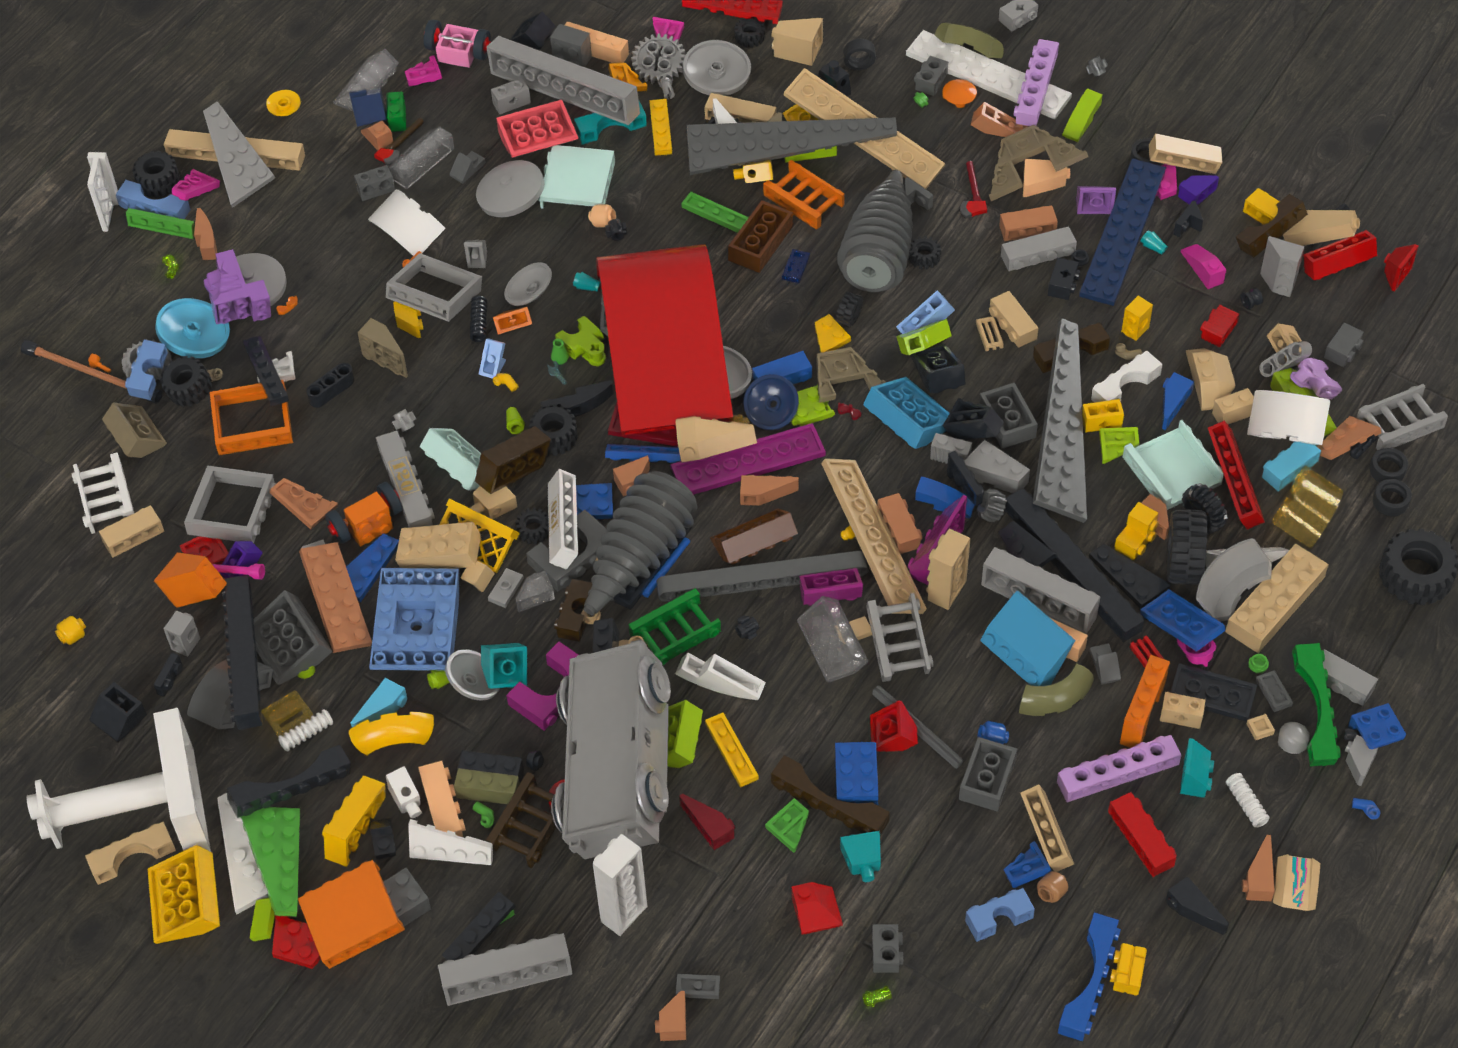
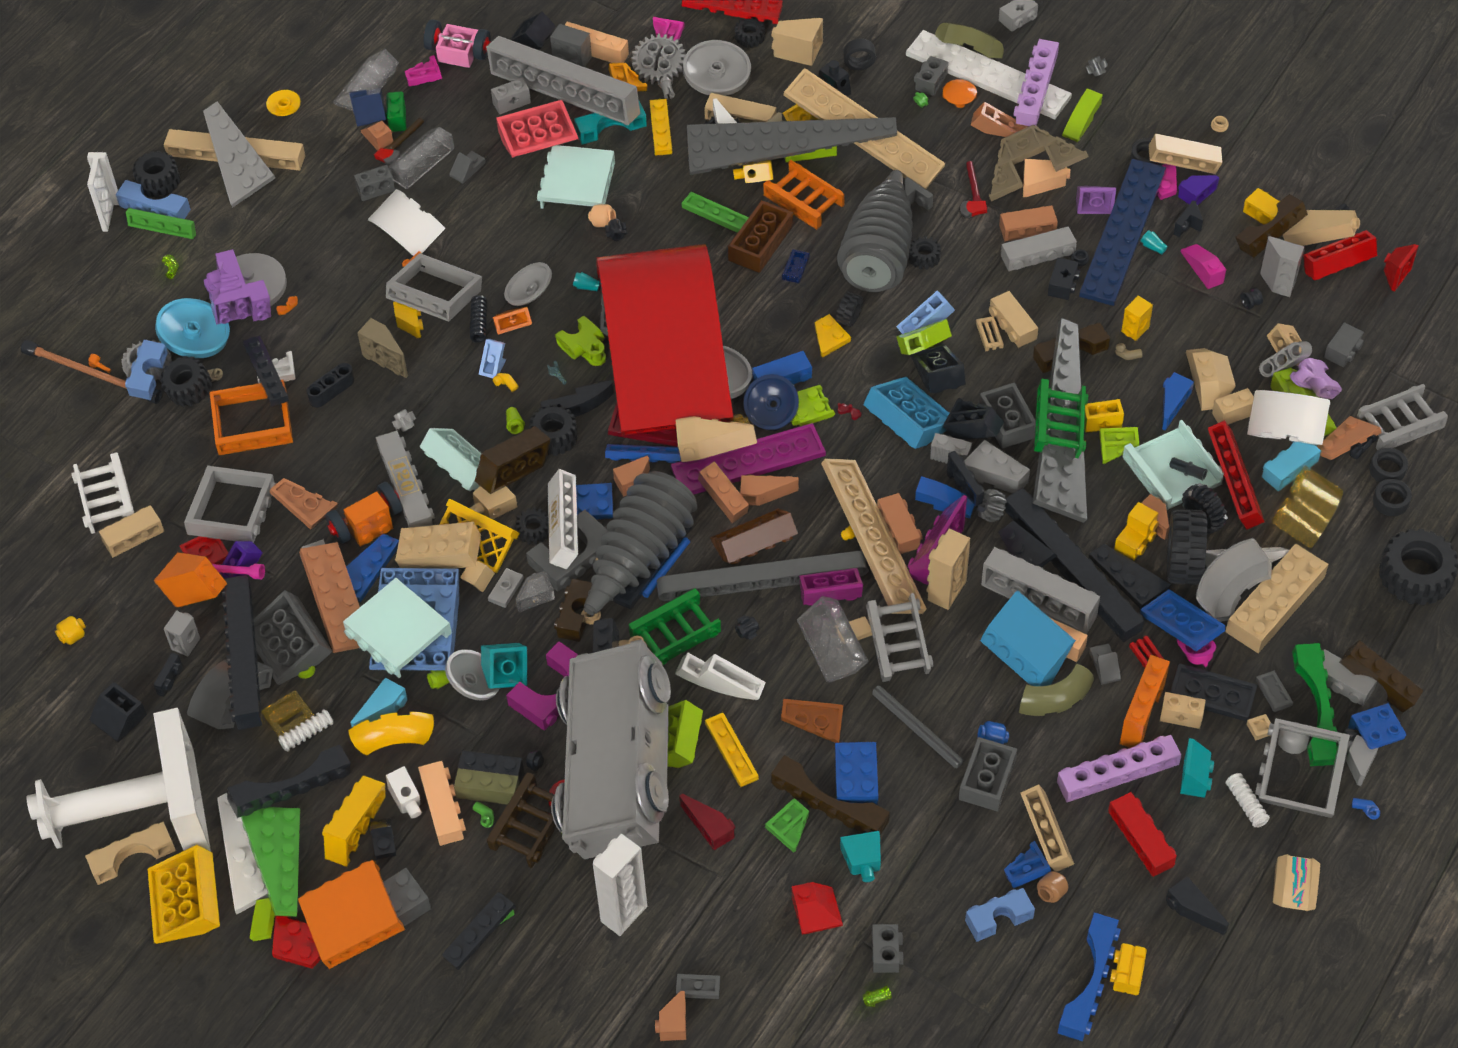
(133, 430): dark tan slope -> none
(194, 185): dark pink wing -> none
(204, 236): nougat slope -> none
(395, 626): none -> light aqua panel
(433, 844): white wing -> none
(476, 253): light grey slope -> none
(505, 969): light grey brick -> none
(510, 188): light grey dish -> none
(559, 352): bright green cone -> none
(723, 492): none -> nougat brick
(814, 717): none -> dark orange wing
(840, 367): dark tan wing -> none
(893, 728): red slope -> none
(1043, 423): none -> green fence
(1142, 369): white arch -> none
(1188, 468): none -> black axle
(1219, 124): none -> tan plate
(1219, 325): red brick -> none
(1258, 663): bright green plate -> none
(1260, 878): nougat slope -> none
(1269, 750): none -> light grey window
(1399, 689): none -> dark brown arch

